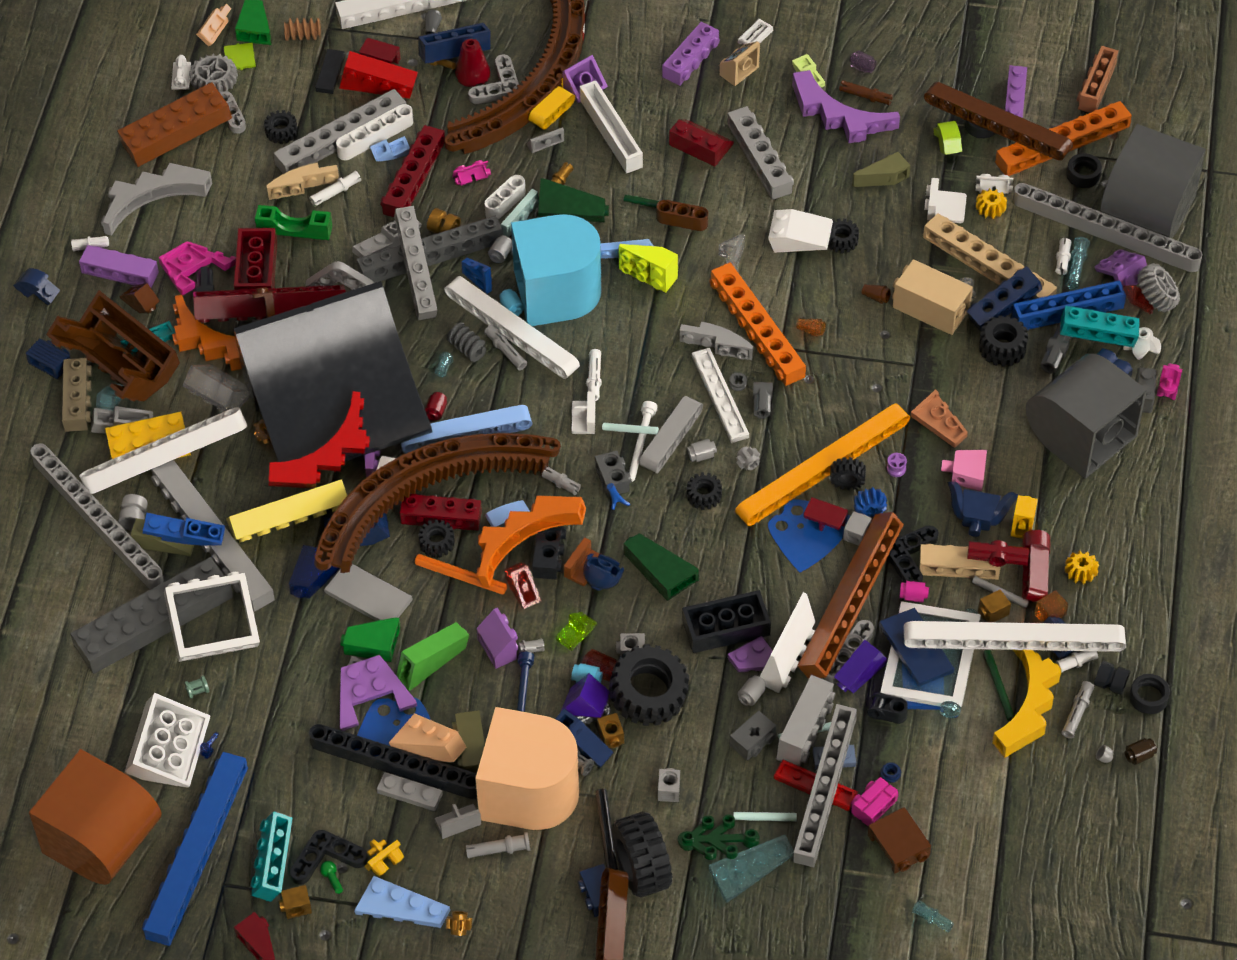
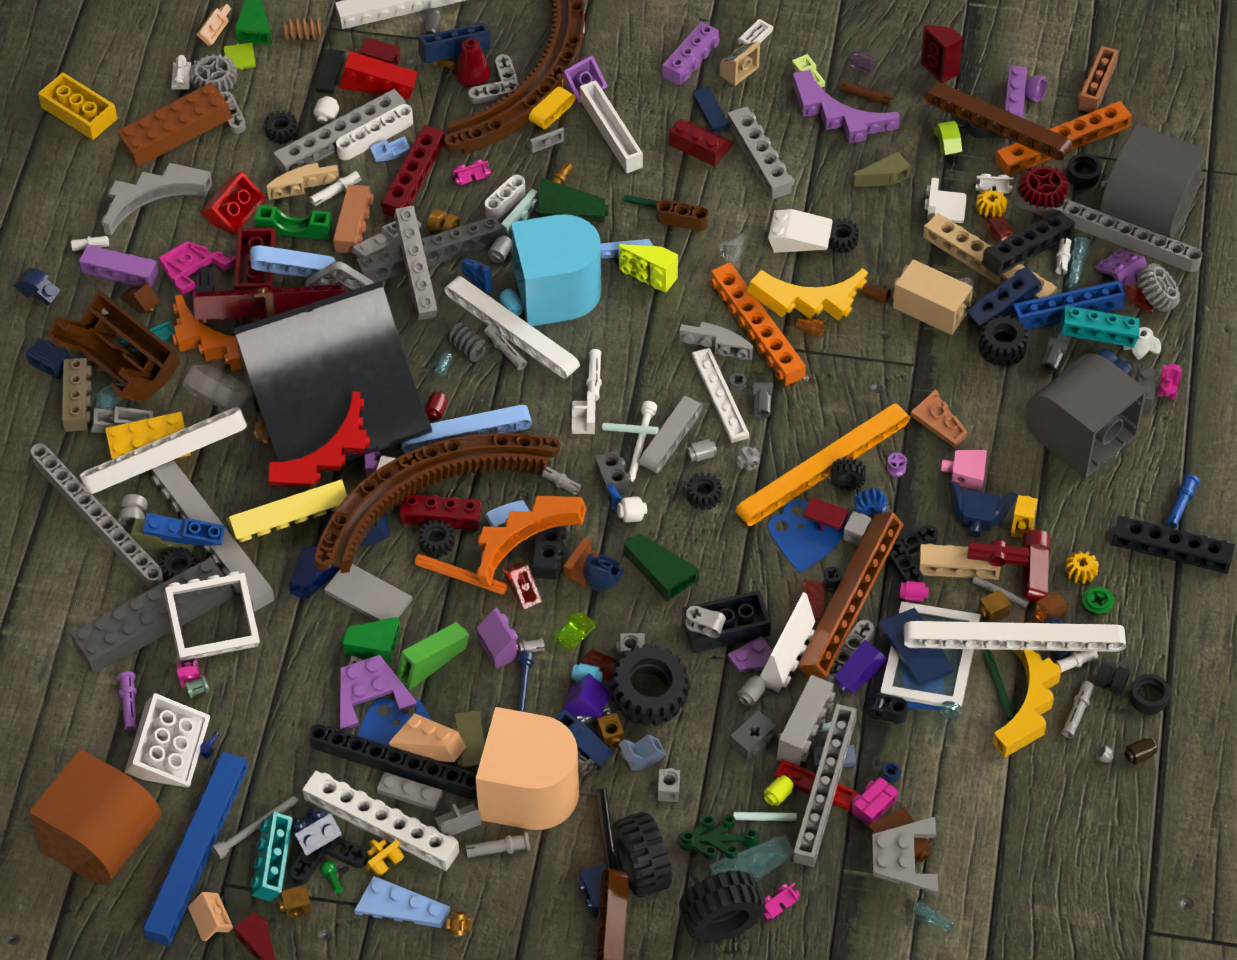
(77, 106): none -> yellow brick
(127, 693): none -> medium lavender pin
(176, 557): none -> black tyre
(188, 671): none -> dark pink slope
(209, 915): none -> light nougat panel
(221, 849): none -> light grey piece
(233, 203): none -> red slope
(288, 261): none -> light blue beam
(314, 830): none -> bracket
(326, 110): none -> white head
(353, 218): none -> nougat brick
(385, 829): none -> white brick
(631, 509): none -> white head
(643, 753): none -> sand blue brick
(705, 622): none -> light grey piece
(710, 109): none -> dark blue tile
(721, 906): none -> black tyre
(778, 790): none -> neon yellow brick
(784, 297): none -> yellow arch
(785, 896): none -> dark pink hinge
(815, 594): none -> clear red slope
(829, 575): none -> black bush
(895, 856): none -> light grey wing
(941, 52): none -> dark red slope
(1000, 228): none -> clear red slope
(1027, 243): none -> black brick
(1036, 88): none -> medium lavender hair
(1043, 186): none -> dark red gear
(1101, 594): none -> green gear
(1164, 546): none -> black brick
(1184, 494): none -> blue pin

